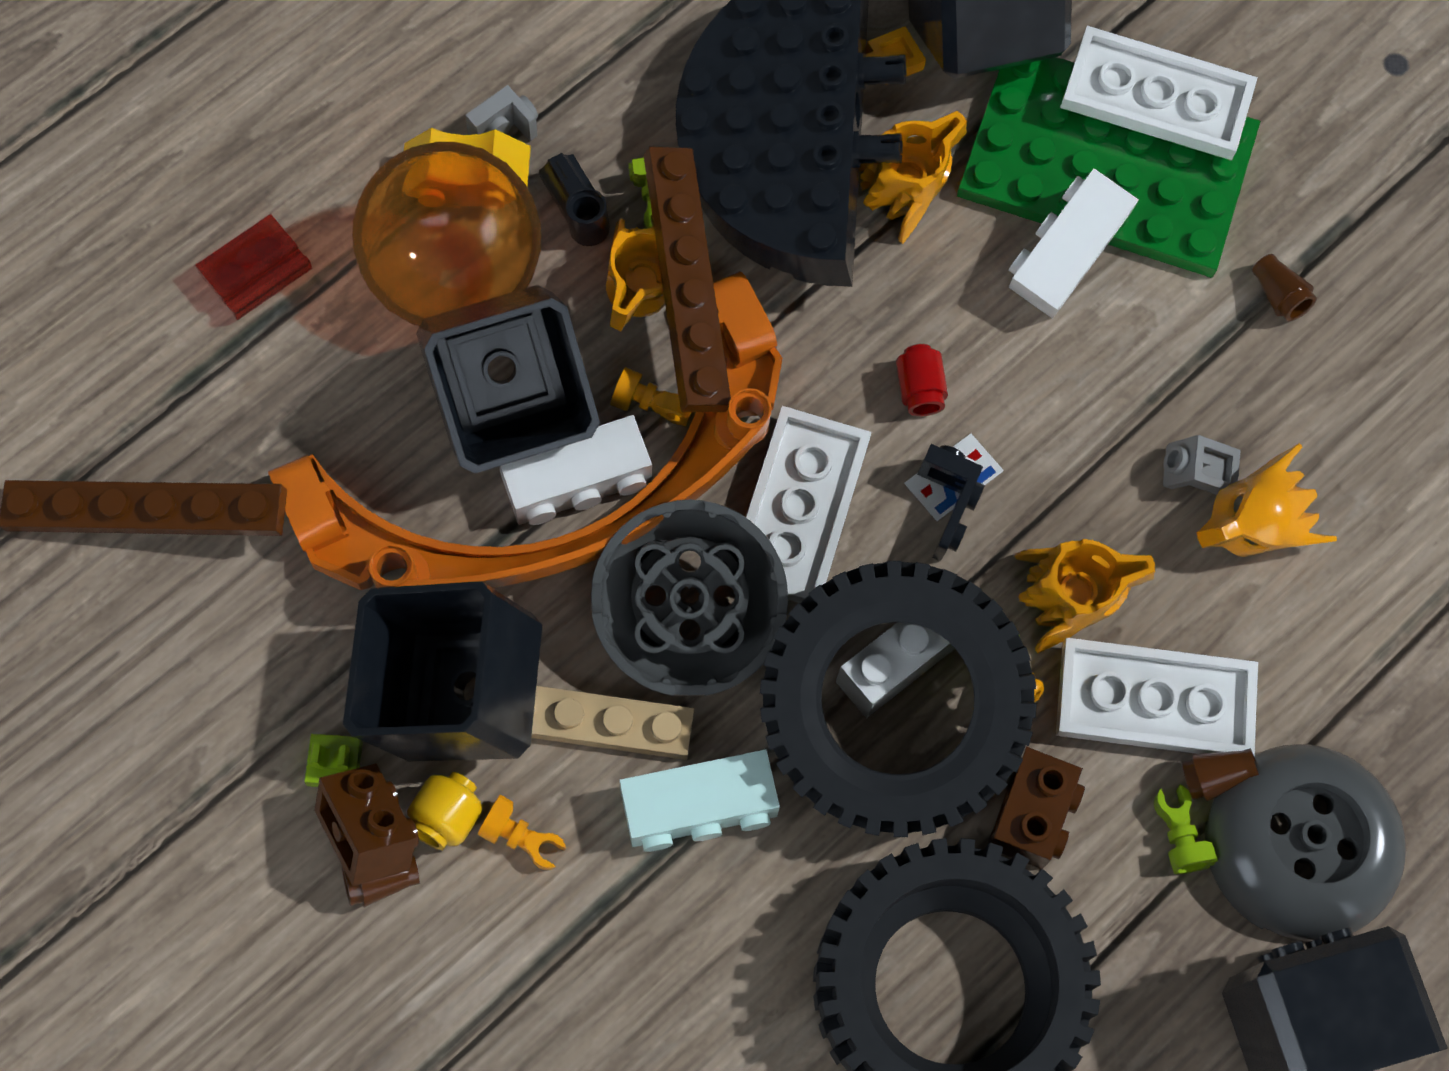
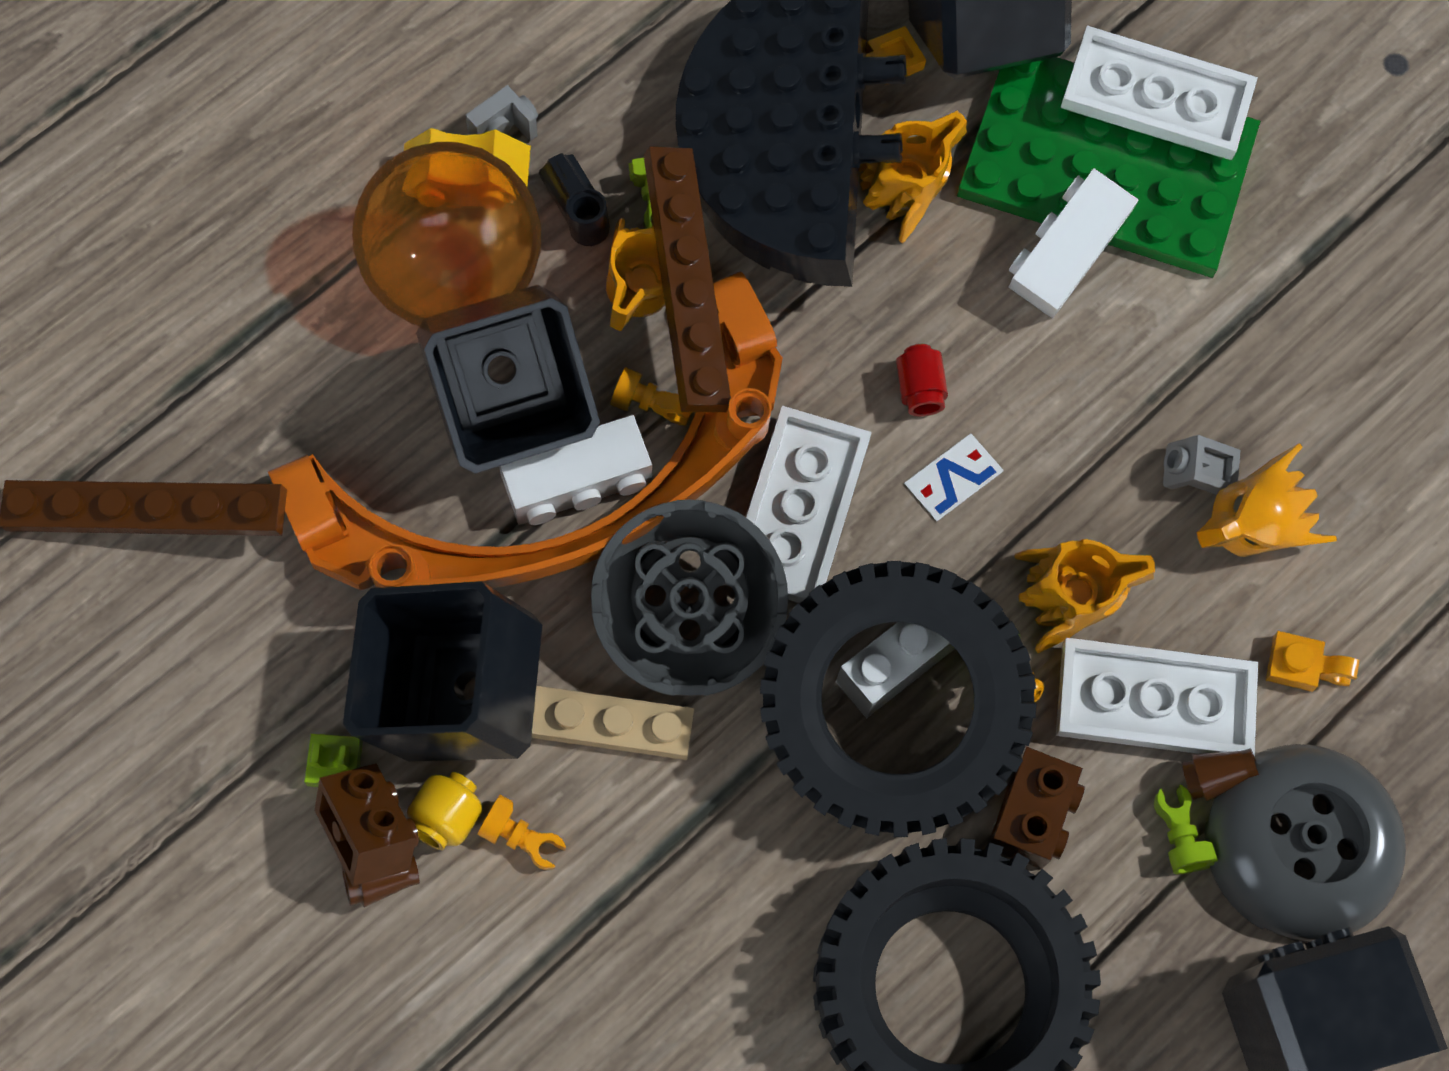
(254, 266): clear red plate -> none
(699, 800): light aqua brick -> none
(950, 469): black bracket -> none
(1285, 289): reddish brown cone -> none
(1301, 663): none -> light orange plate

